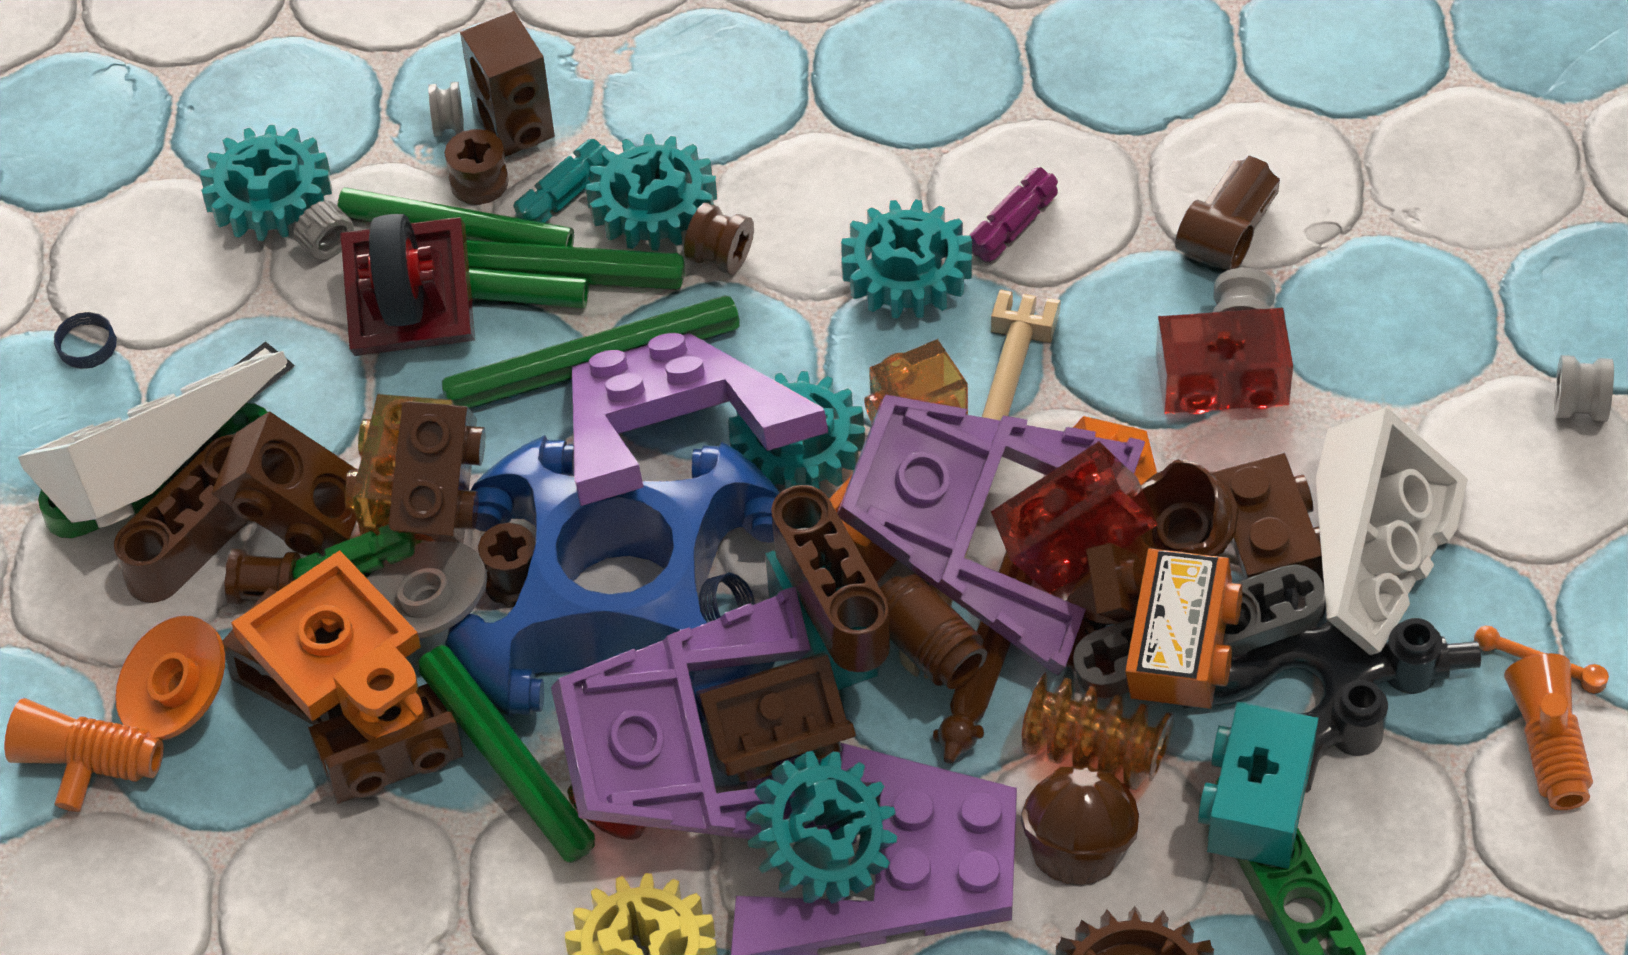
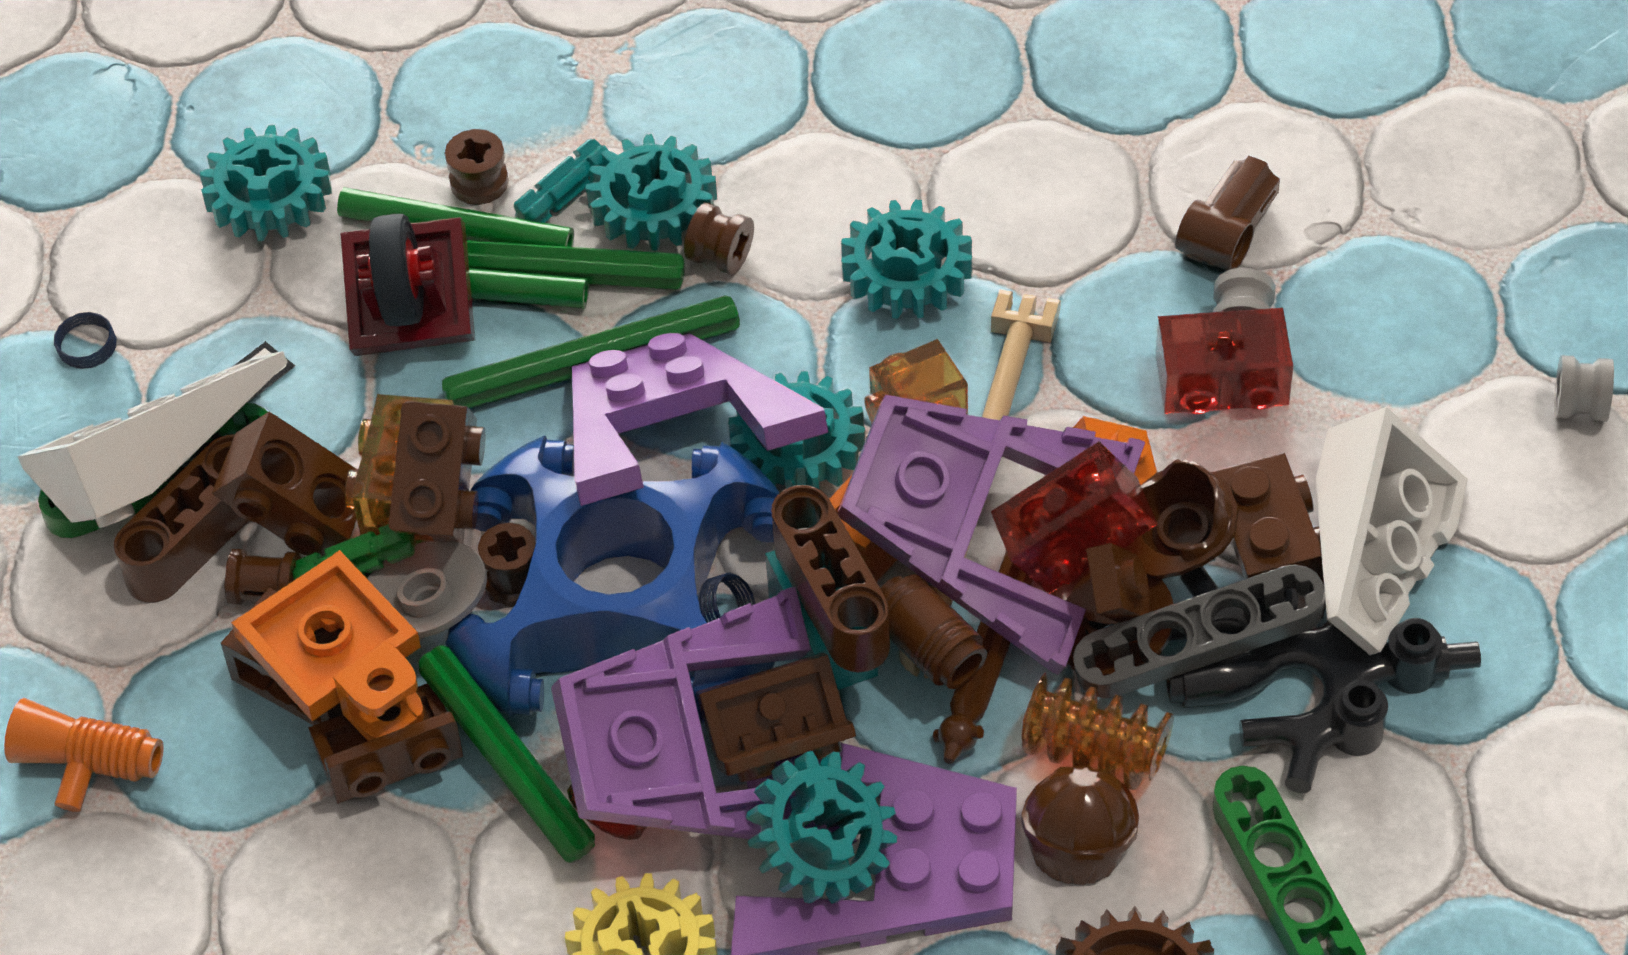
(171, 677): orange dish -> none
(320, 229): light grey axle -> none
(446, 109): light grey bush -> none
(508, 82): reddish brown brick -> none
(1013, 214): magenta axle -> none
(1181, 628): brick -> none
(1260, 784): teal brick -> none
(1552, 731): orange piece -> none
(1592, 677): orange hinge -> none

